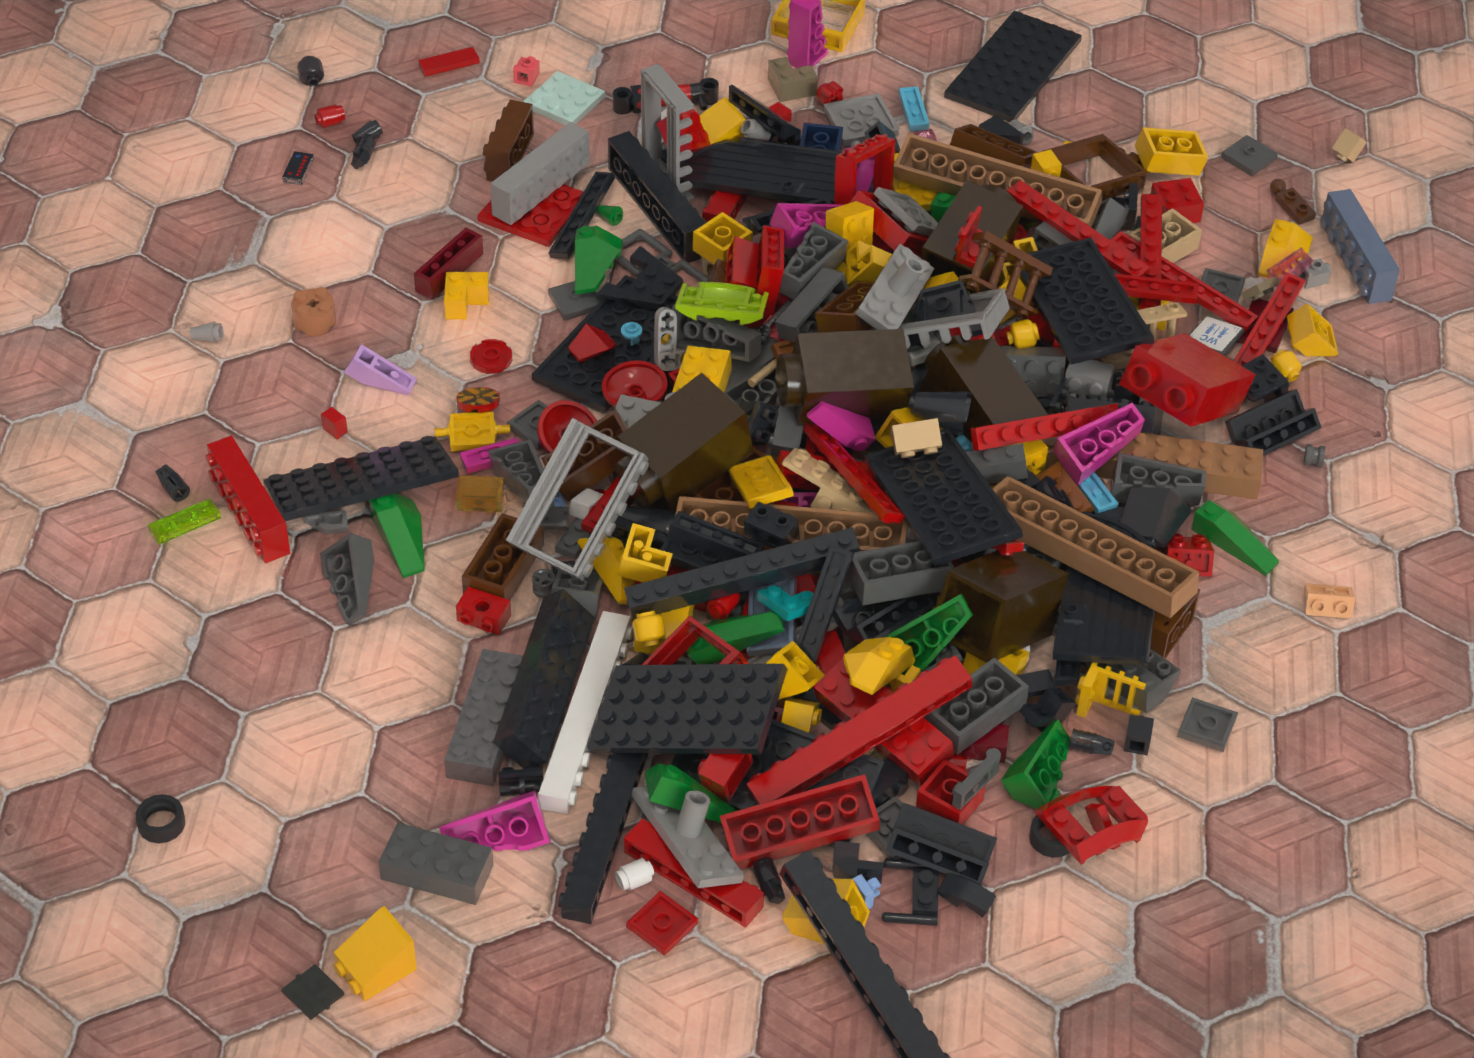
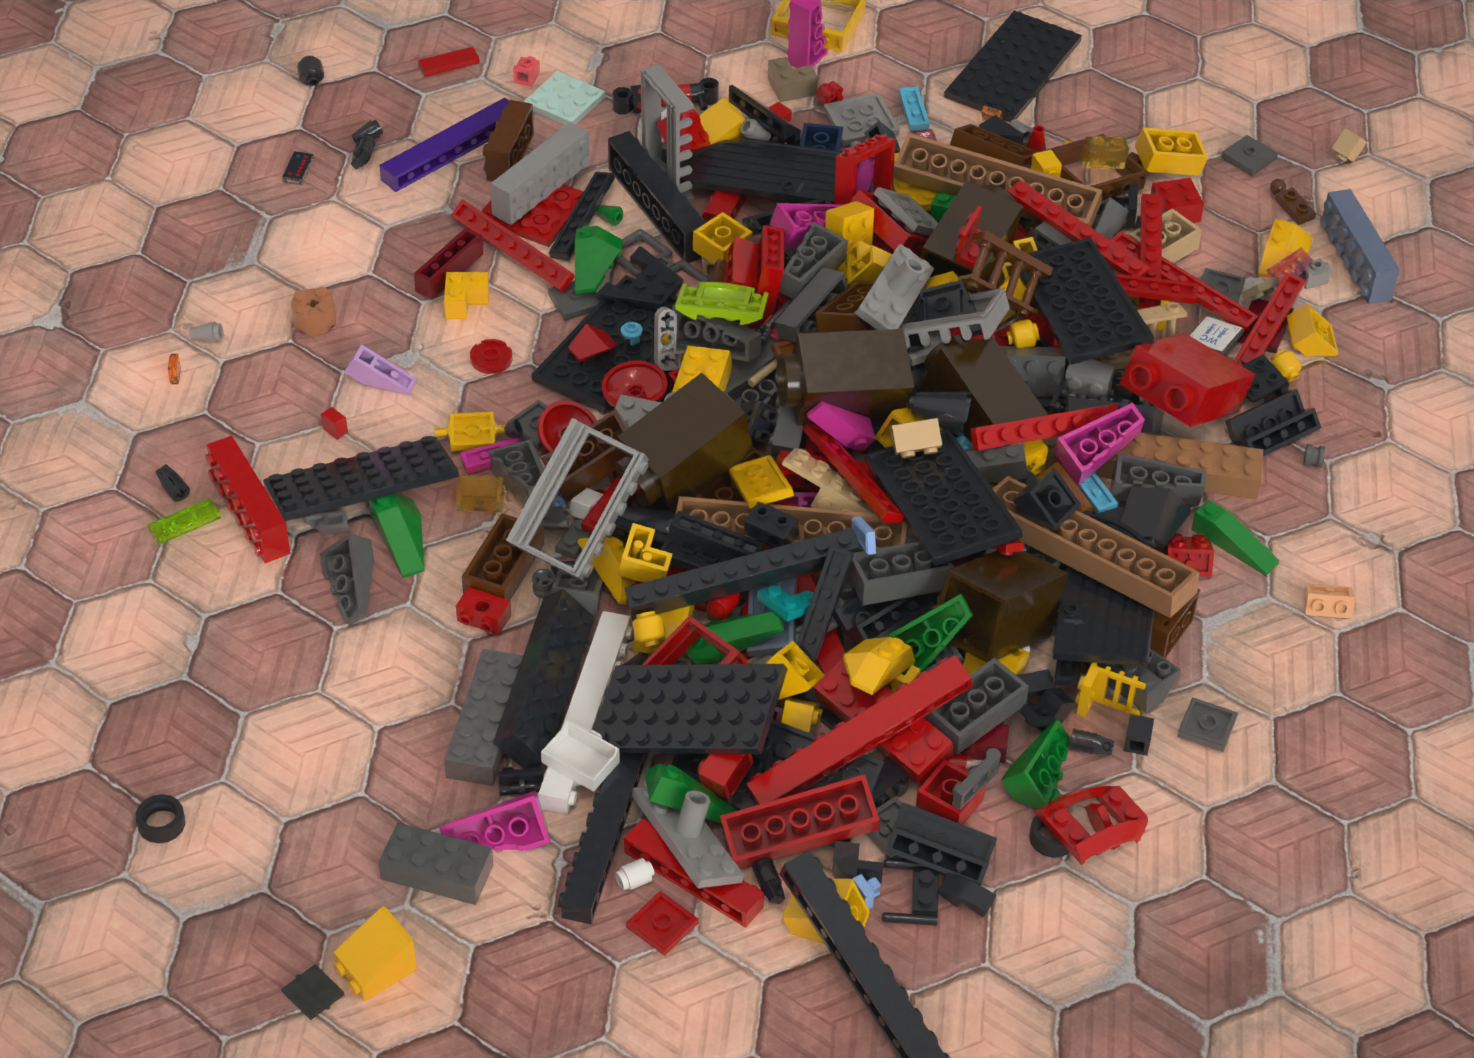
(174, 368): none -> clear orange tile
(329, 115): red brick -> none
(441, 148): none -> dark purple brick
(478, 399): tile -> none
(513, 245): none -> red plate
(513, 429): none -> black hinge
(581, 755): none -> white container
(864, 534): none -> light blue tile
(988, 112): none -> clear orange tile
(1037, 139): none -> red cone
(1047, 501): none -> black slope
(1104, 152): none -> clear yellow brick

